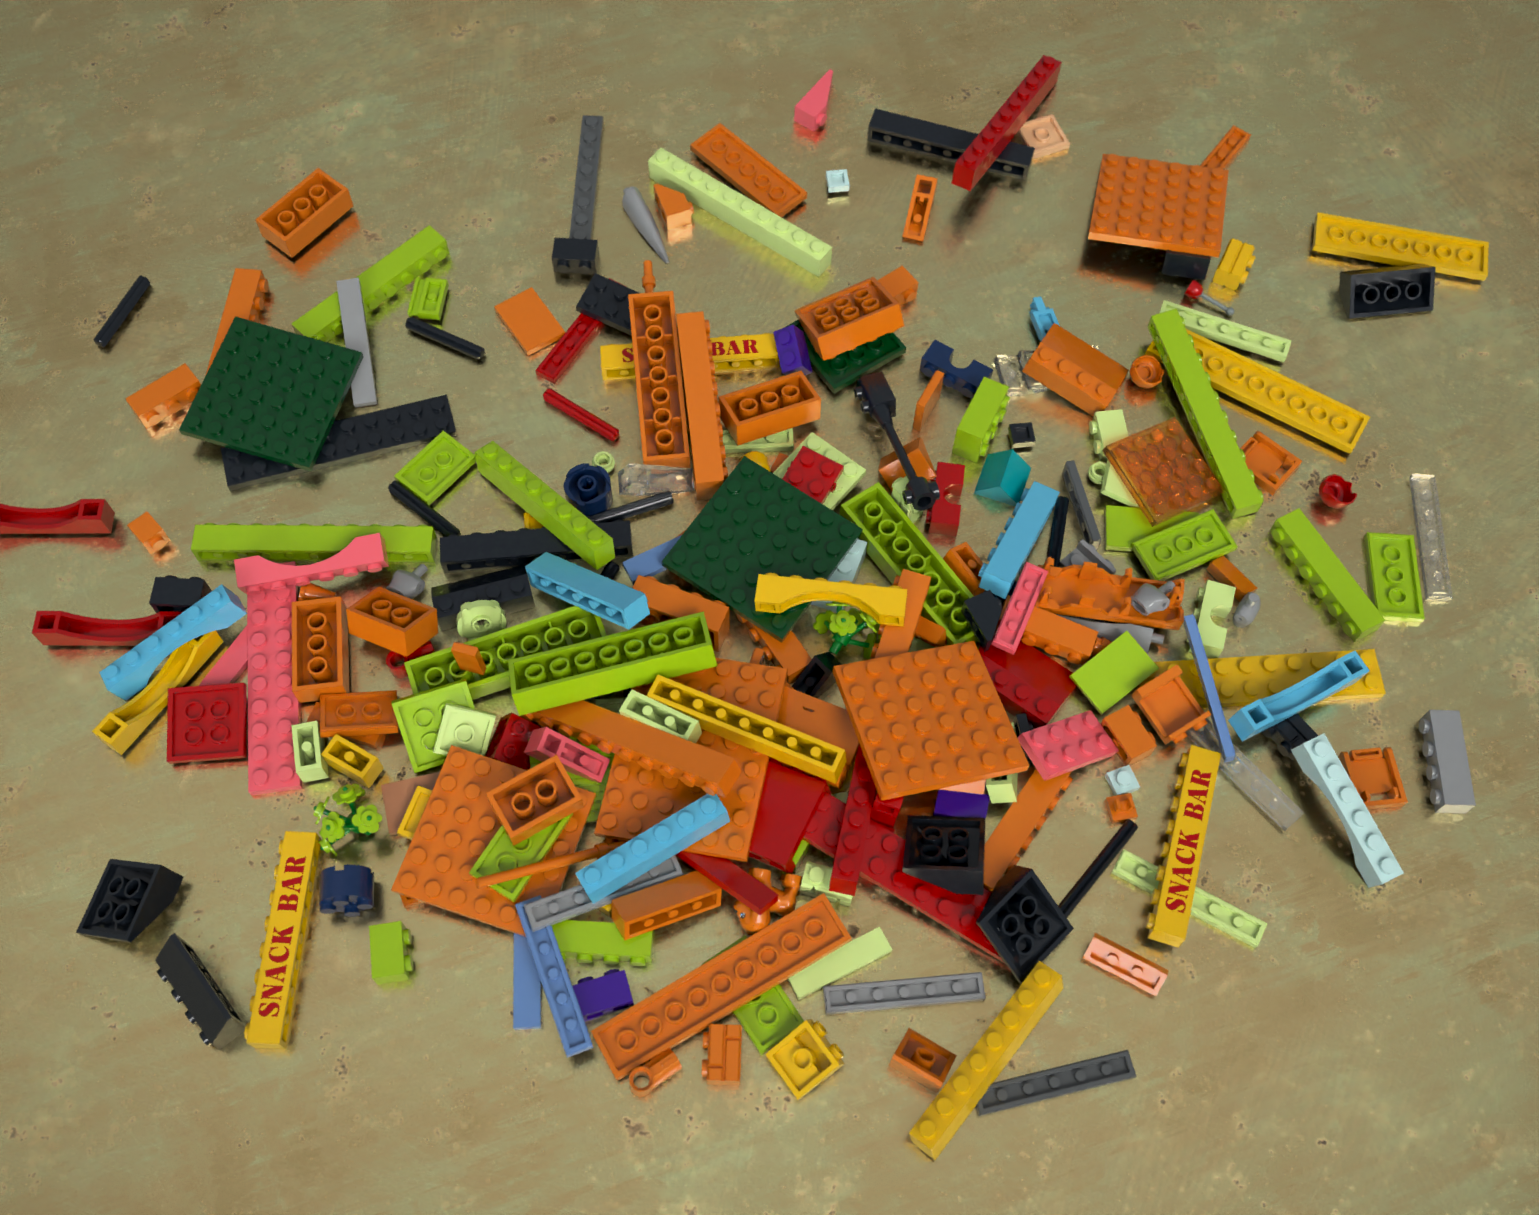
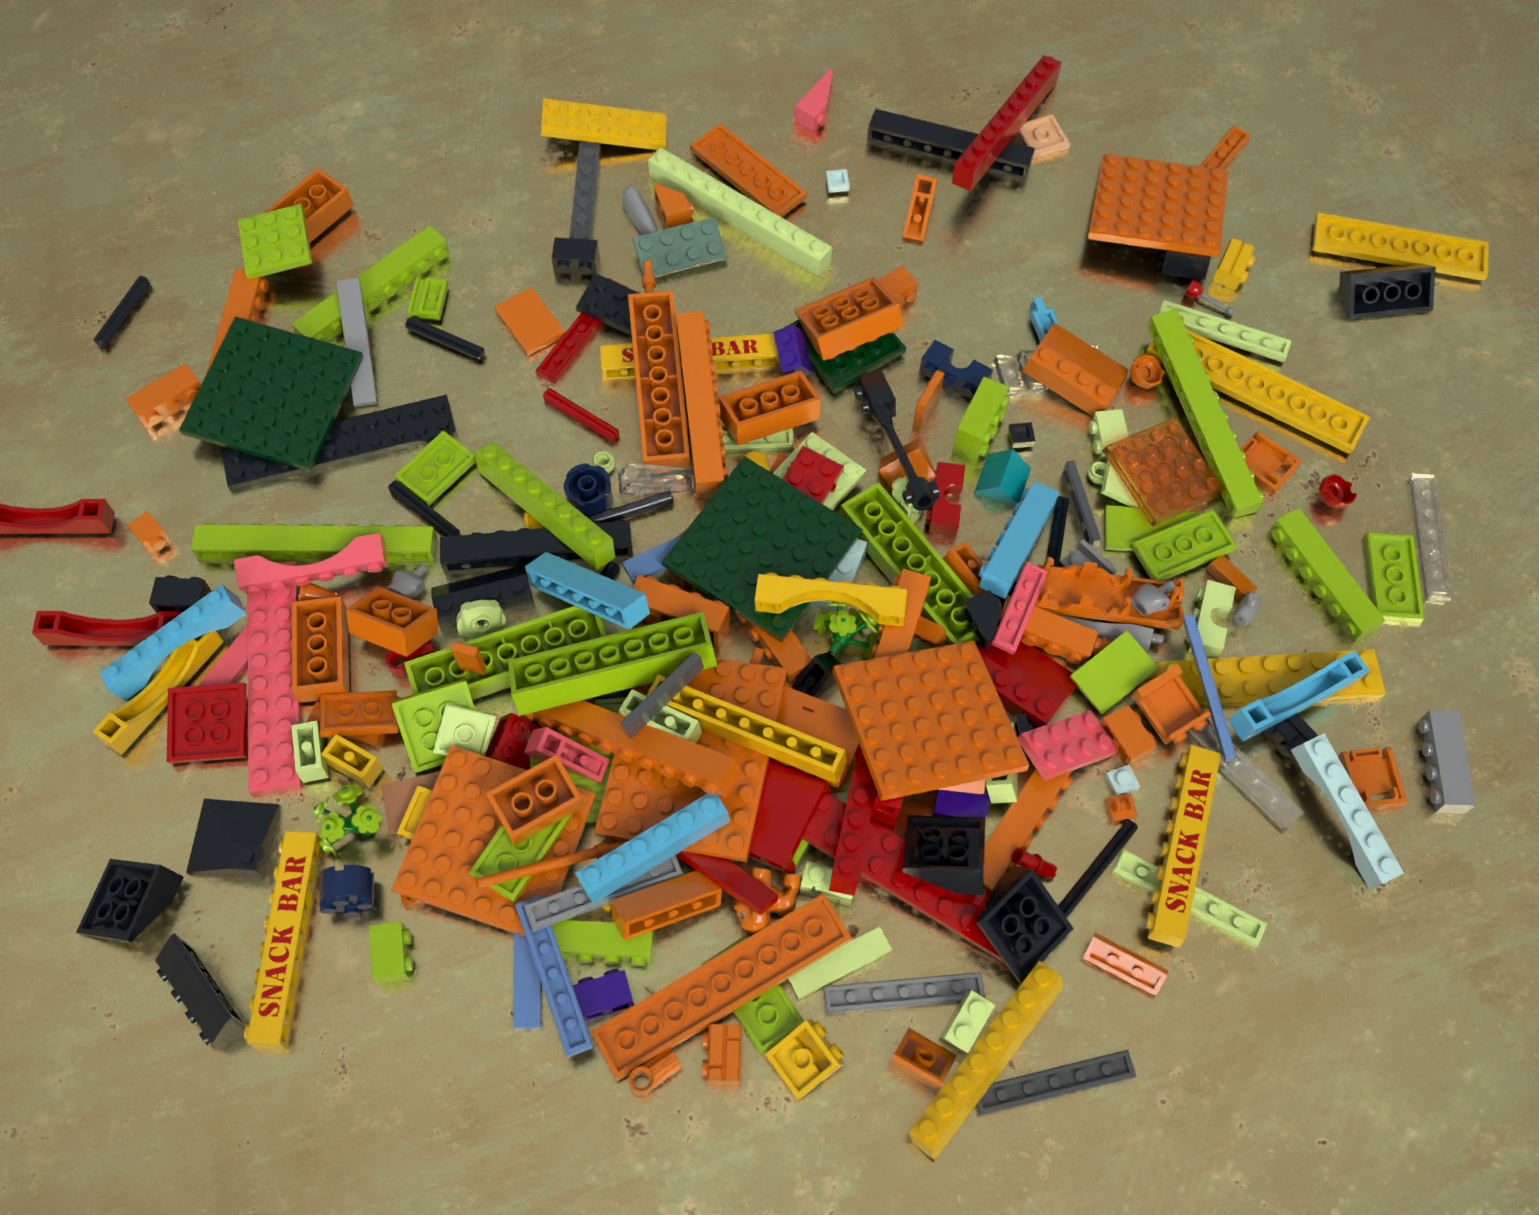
(233, 839): none -> black slope
(274, 241): none -> lime plate
(603, 124): none -> yellow plate
(662, 695): none -> dark grey tile
(681, 247): none -> sand green plate
(967, 1021): none -> yellowish green brick
(1034, 862): none -> red axle

